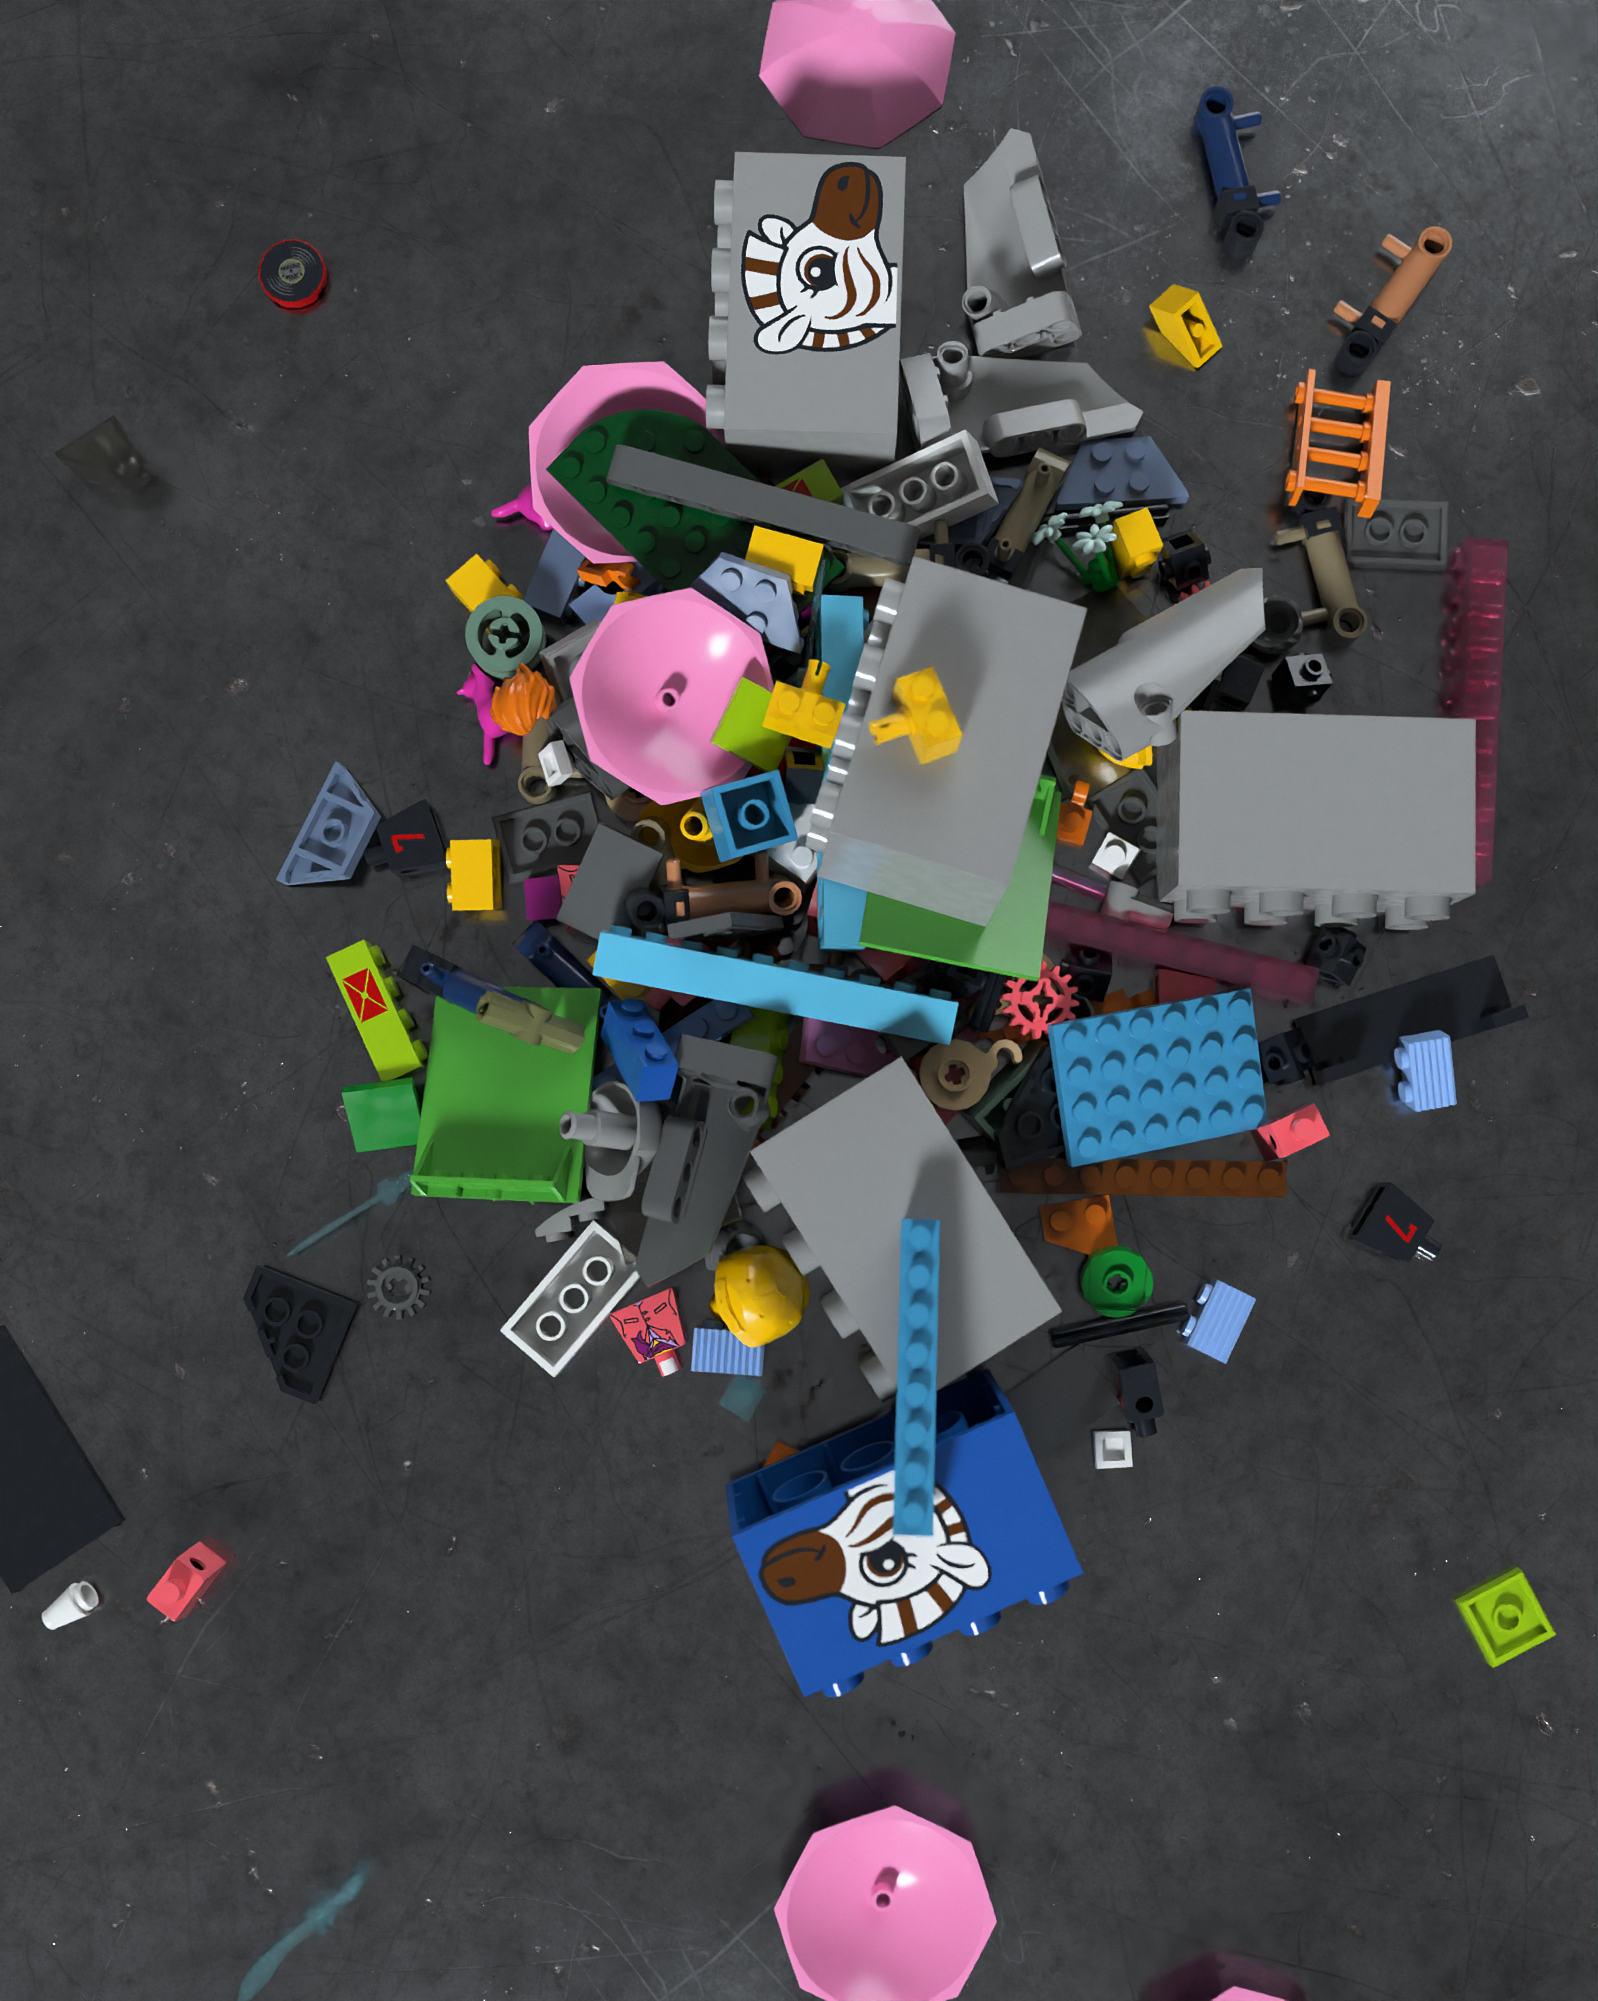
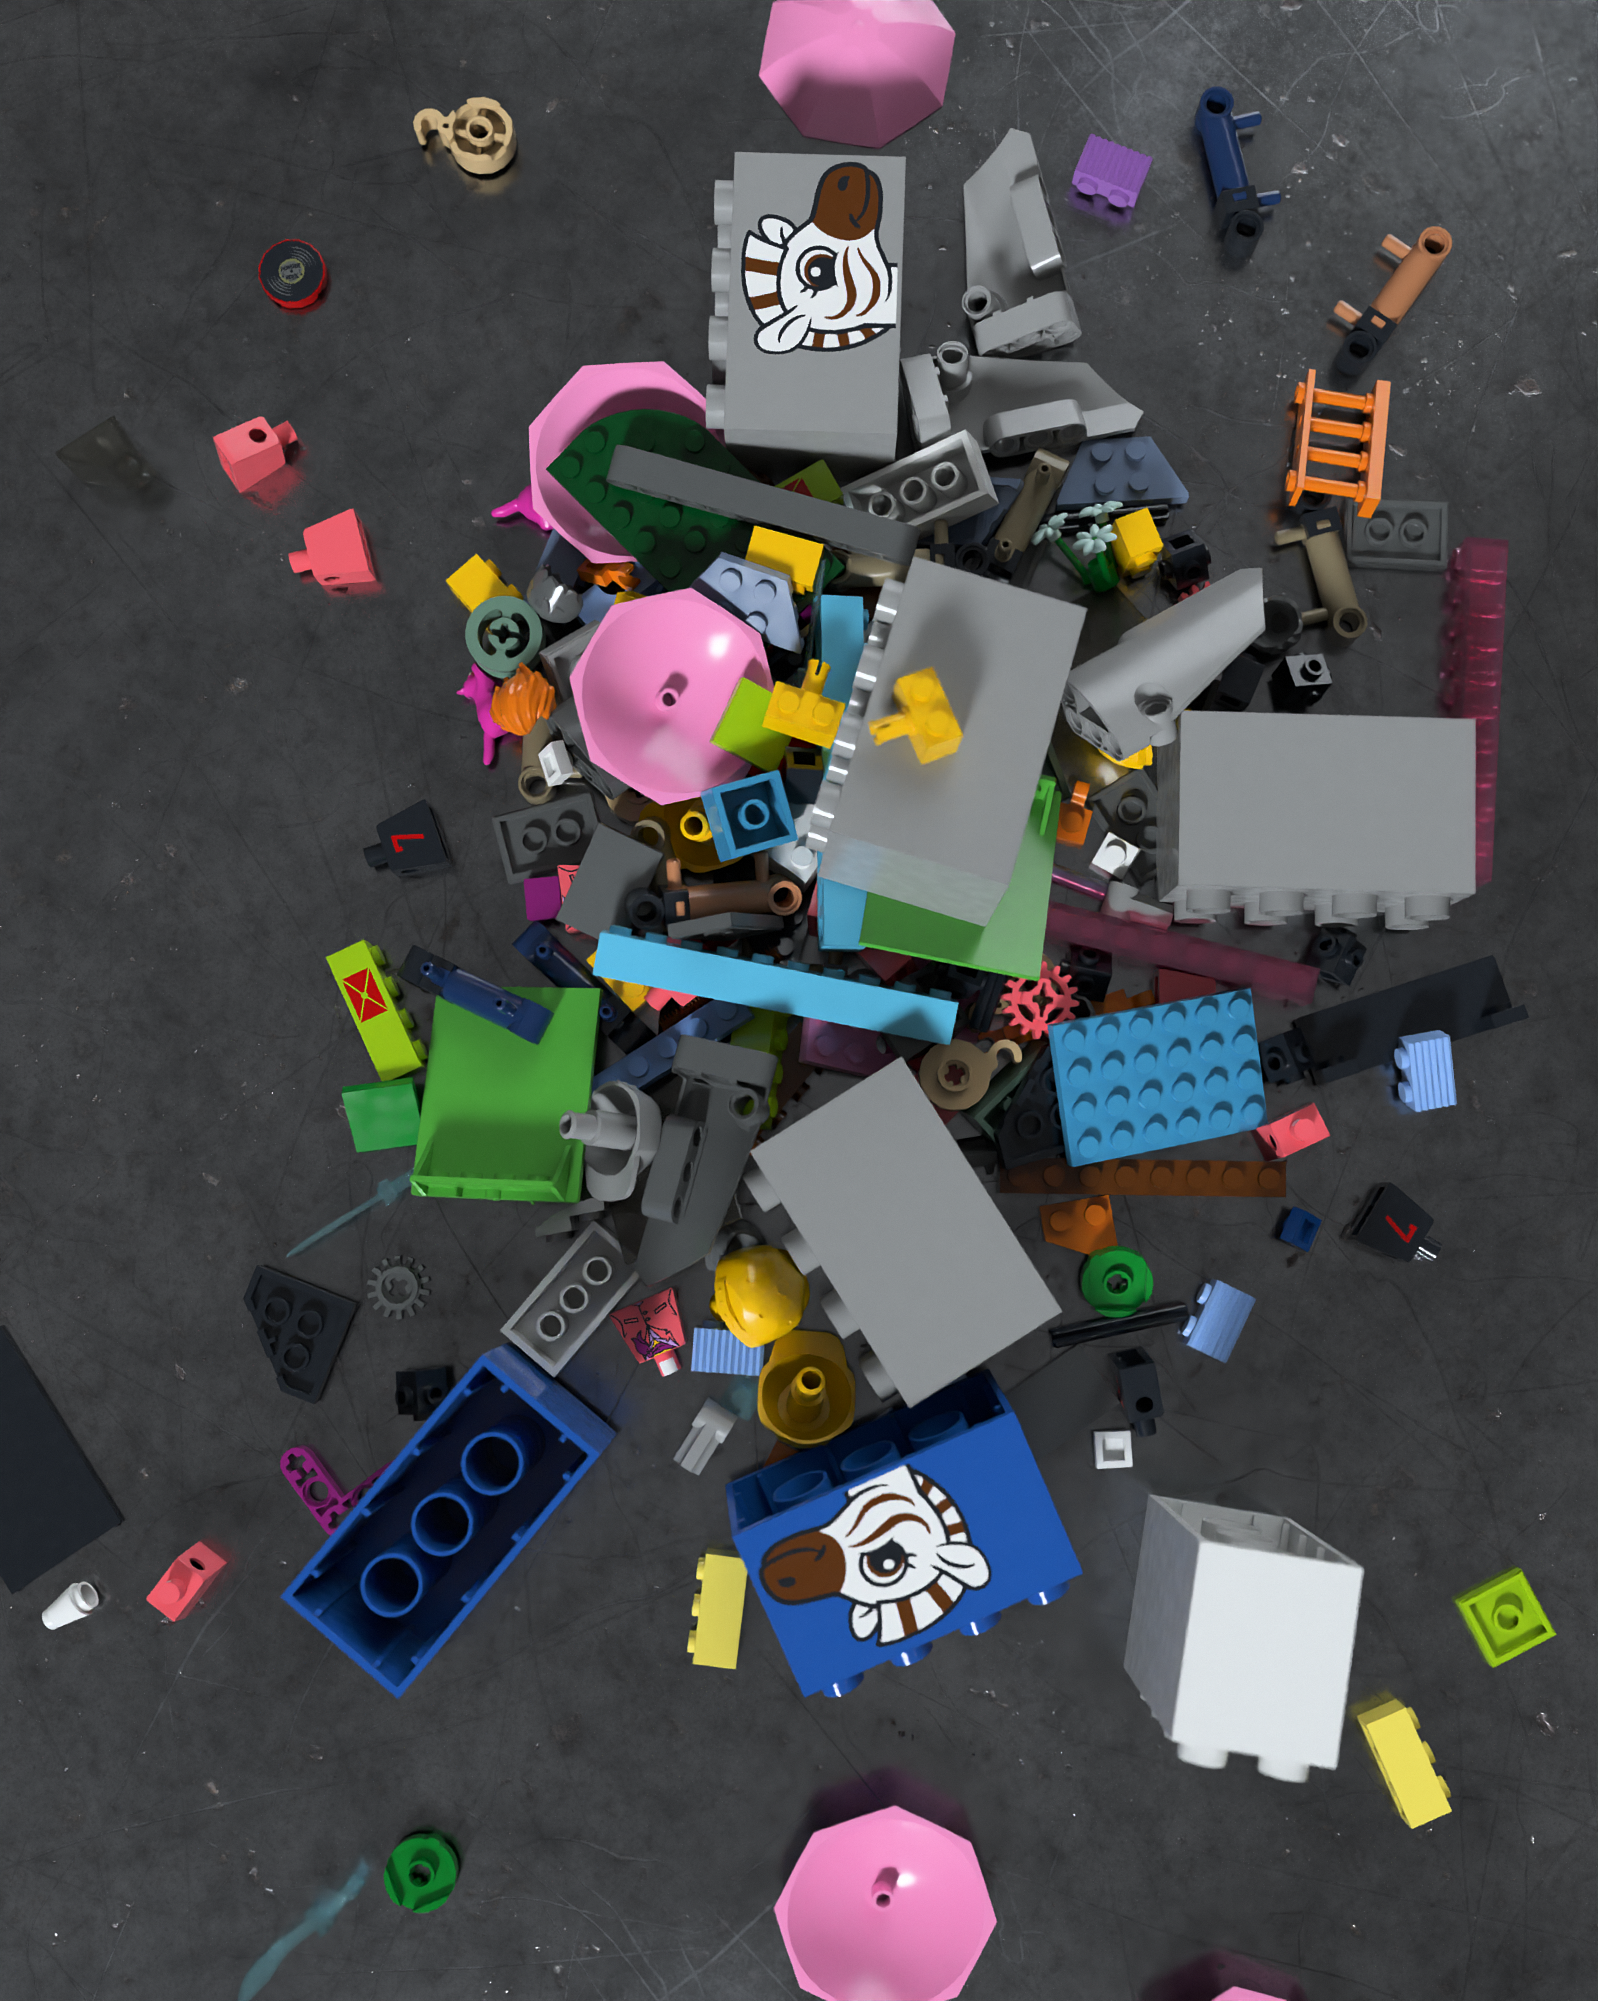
(253, 450): none -> coral torso
(332, 833): sand blue wing -> none
(335, 551): none -> coral torso
(335, 1499): none -> magenta beam
(413, 1892): none -> green plate
(420, 1391): none -> black brick
(448, 1516): none -> blue brick
(460, 132): none -> tan piece
(474, 874): yellow brick -> none
(530, 1022): olive piece -> none
(552, 598): none -> dark grey hair
(639, 1050): blue brick -> none
(708, 1431): none -> light grey piece
(718, 1609): none -> light yellow brick
(806, 1389): none -> yellow piece
(917, 1378): dark azure brick -> none
(1111, 171): none -> medium lavender brick
(1186, 324): yellow slope -> none
(1242, 1635): none -> white brick
(1300, 1229): none -> blue plate
(1405, 1763): none -> light yellow brick

